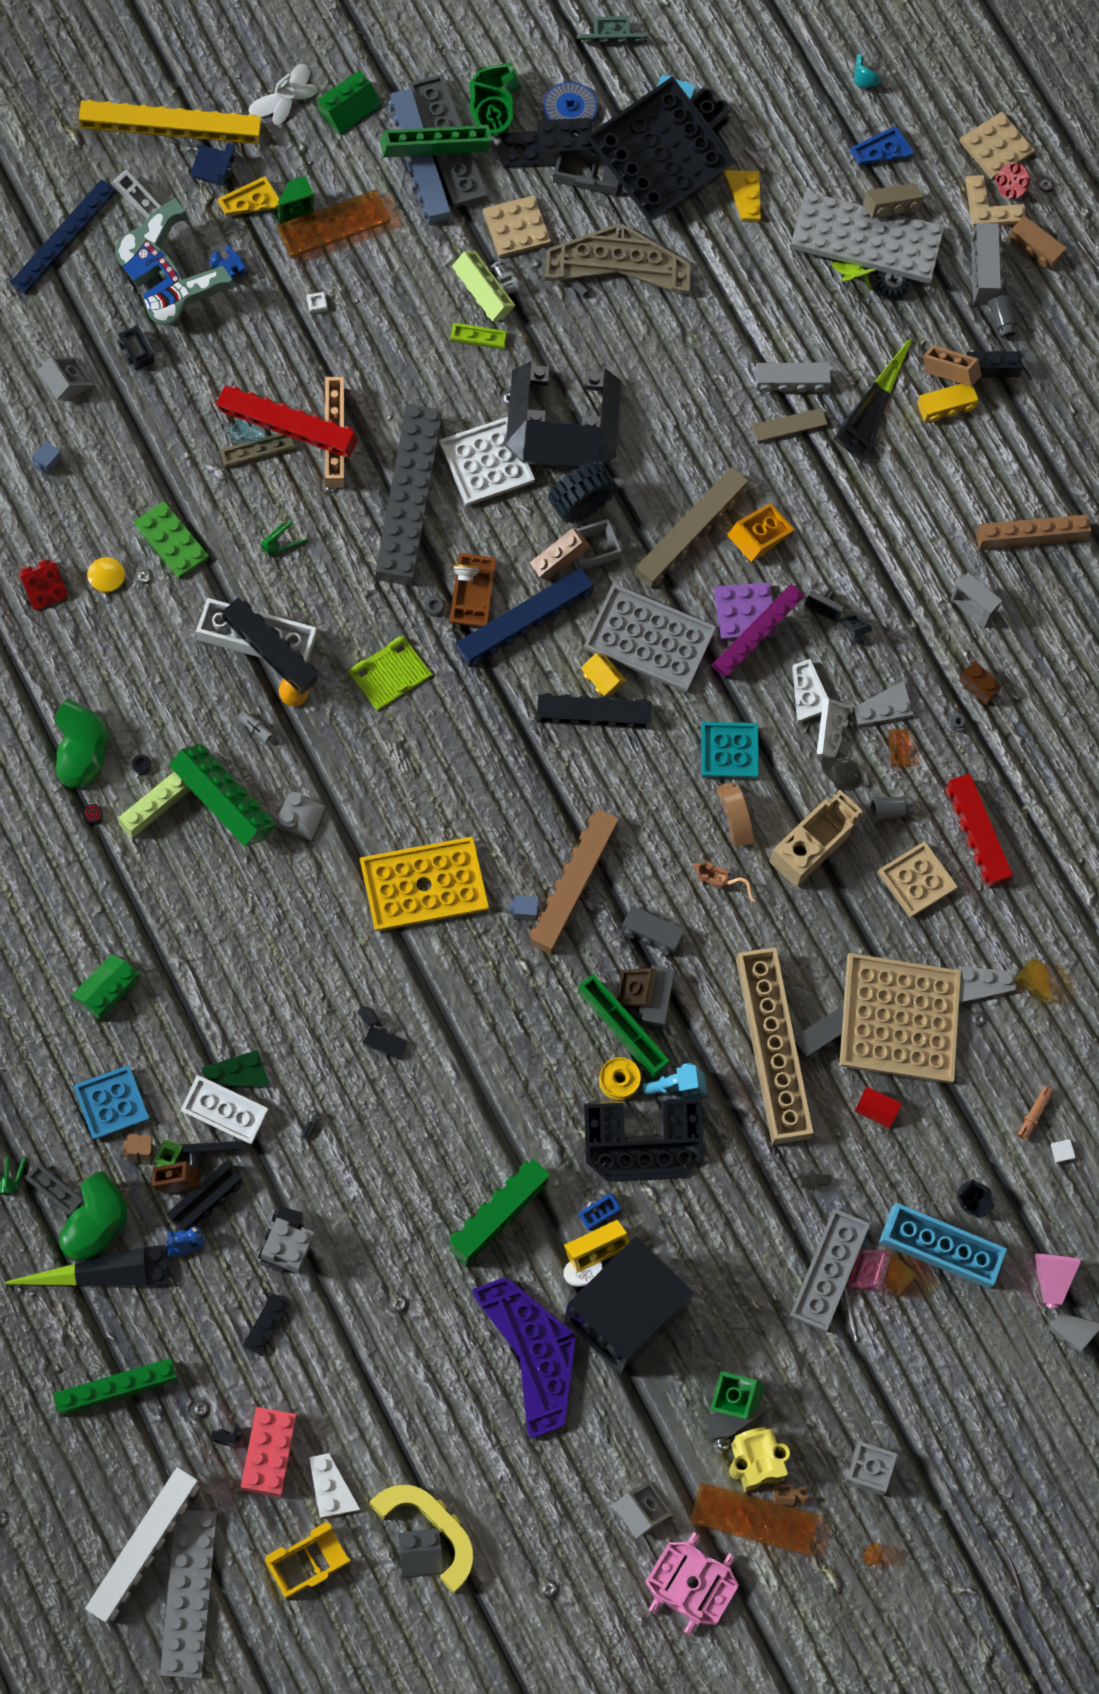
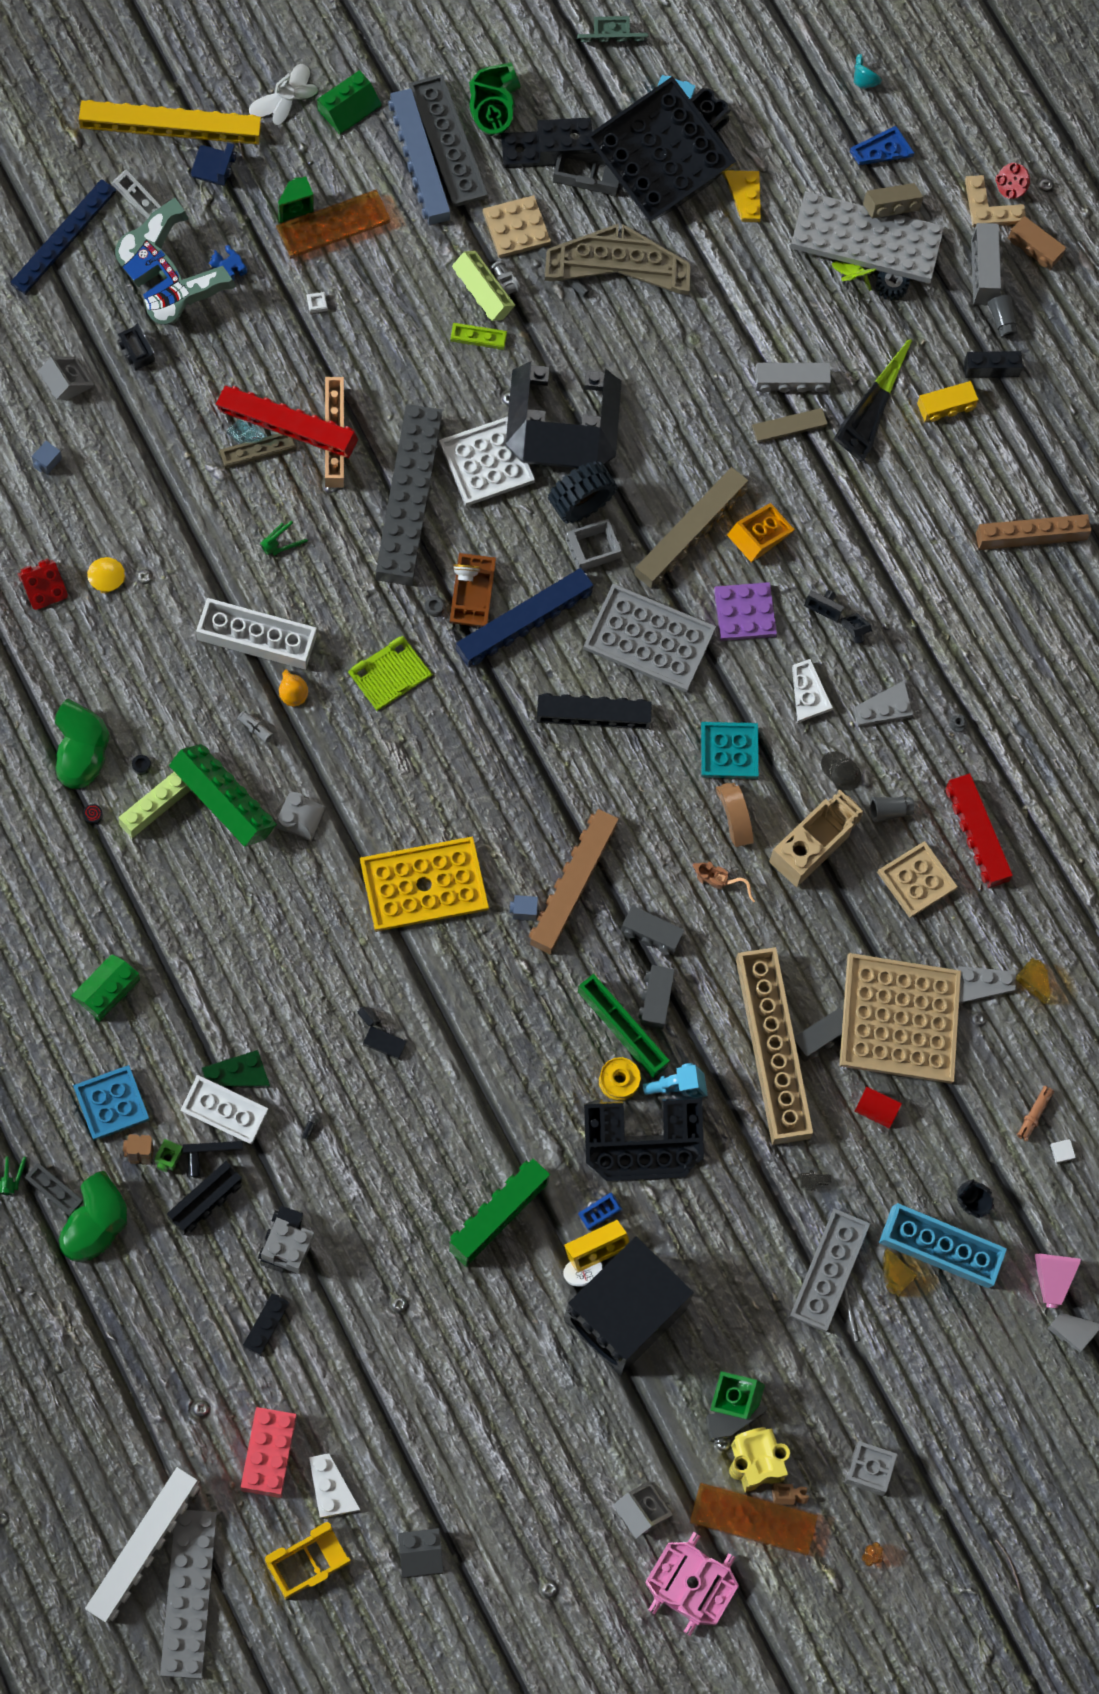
(115, 1387): green brick -> none
(132, 1268): black plate -> none
(171, 540): bright green piece -> none
(175, 1177): reddish brown brick -> none
(180, 1241): blue animal -> none
(224, 1438): black bracket -> none
(249, 198): yellow wing -> none
(270, 646): black brick -> none
(435, 141): green brick -> none
(436, 1513): light yellow arch -> none
(534, 1338): dark purple wing -> none
(560, 554): medium nougat brick -> none
(566, 94): piece -> none
(603, 674): yellow brick -> none
(636, 987): dark brown tile -> none
(757, 630): magenta brick -> none
(833, 721): white wing -> none
(870, 1270): clear pink plate -> none
(893, 763): clear orange tile -> none
(952, 365): medium nougat brick -> none
(975, 599): light grey window -> none
(980, 683): reddish brown brick -> none
(996, 144): tan plate -> none

